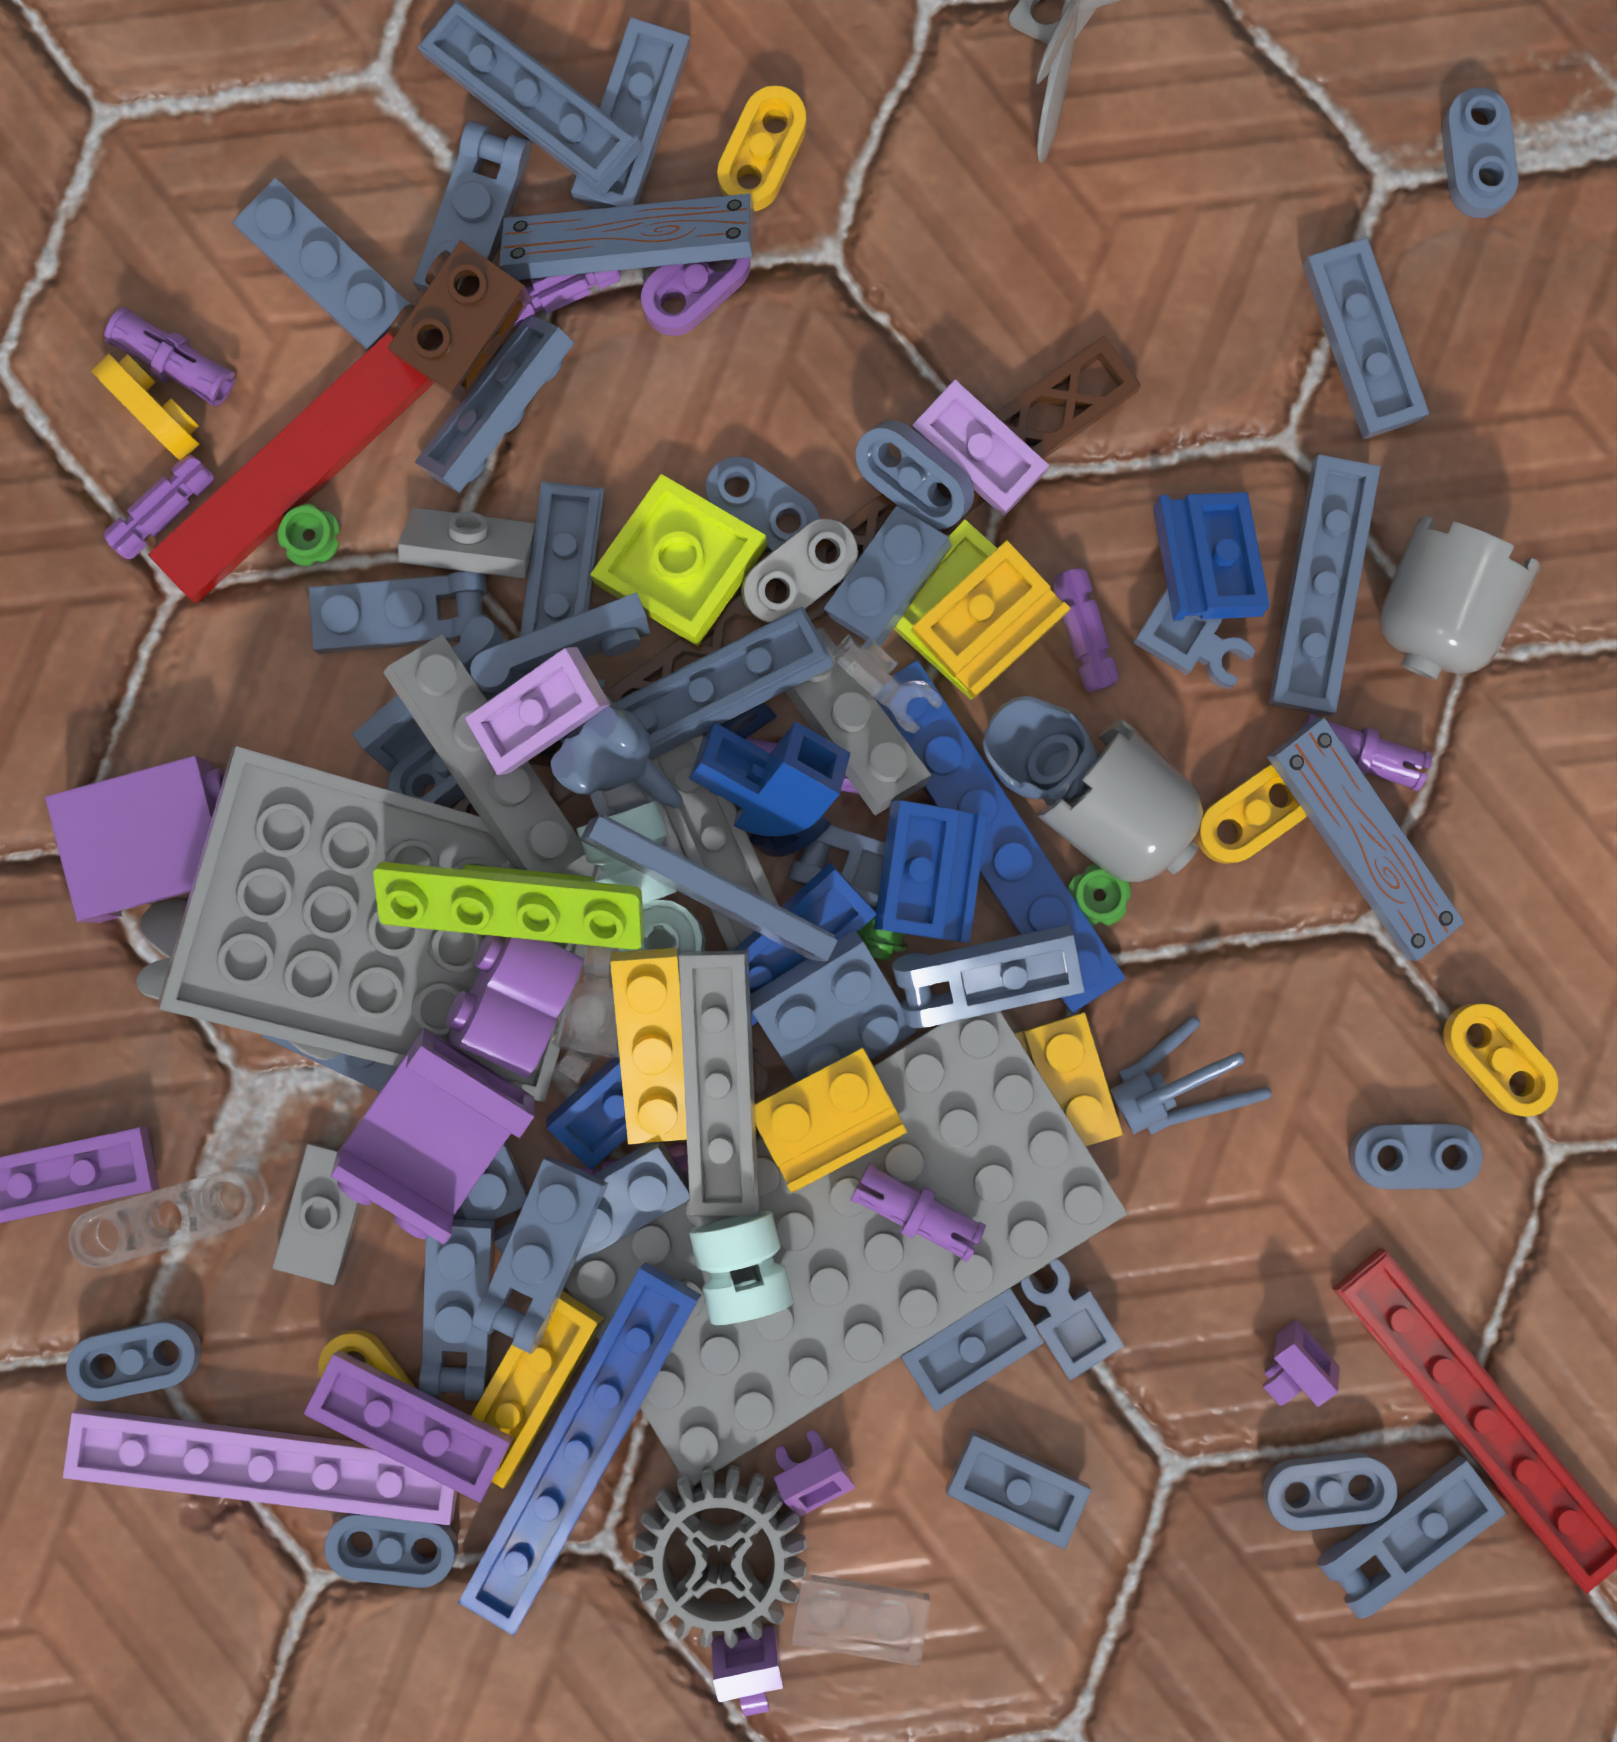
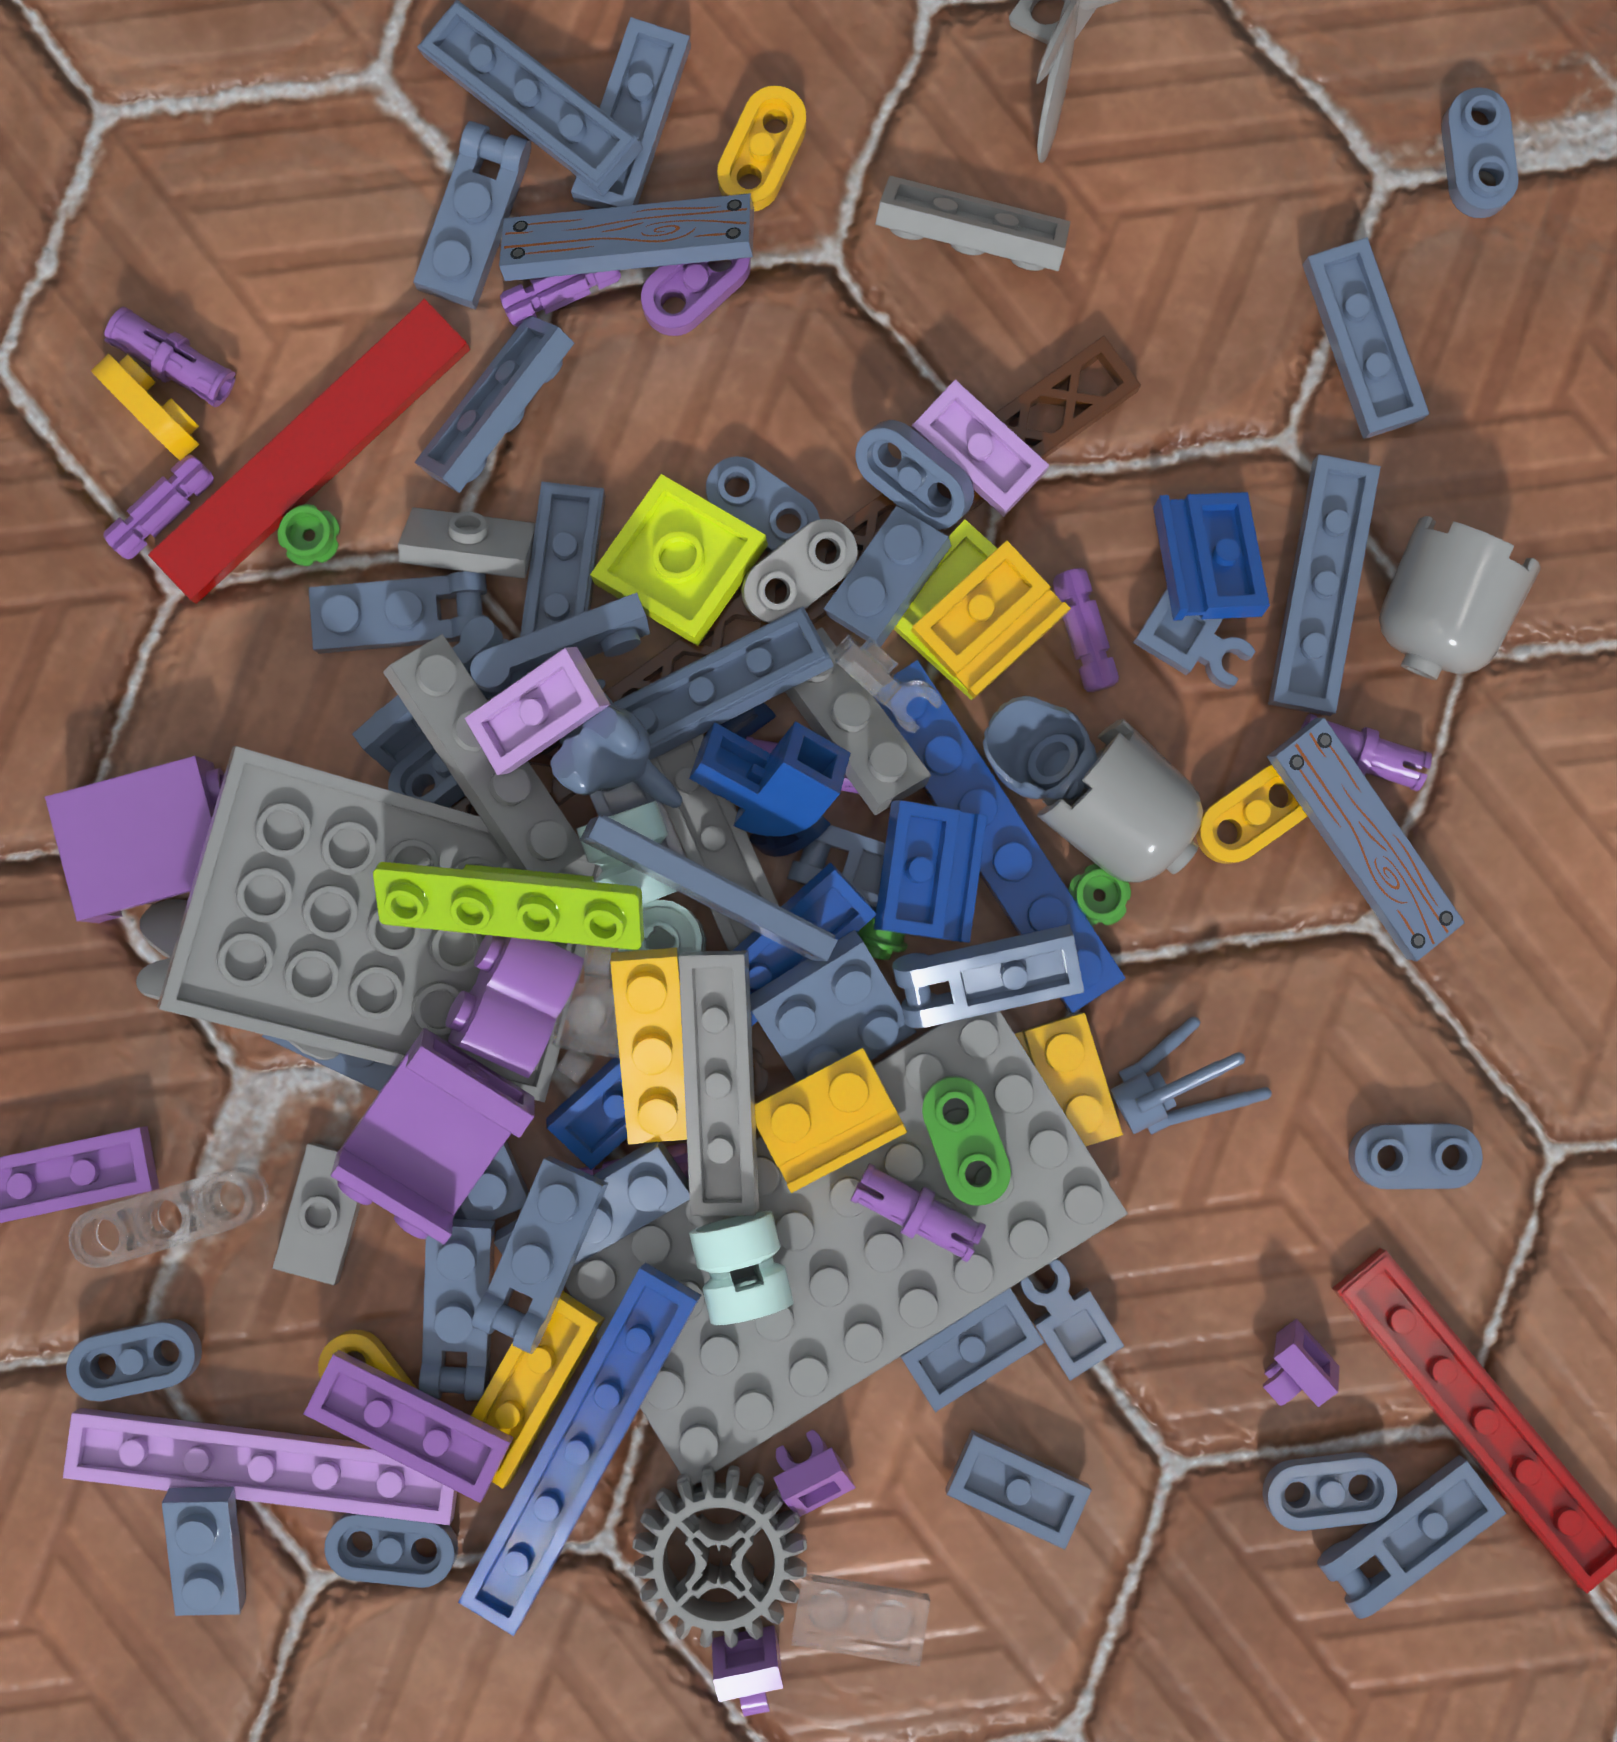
(204, 1550): none -> sand blue plate
(320, 264): sand blue plate -> none
(458, 320): reddish brown brick -> none
(966, 1141): none -> bright green plate
(972, 224): none -> light grey plate
(1499, 1057): yellow plate -> none

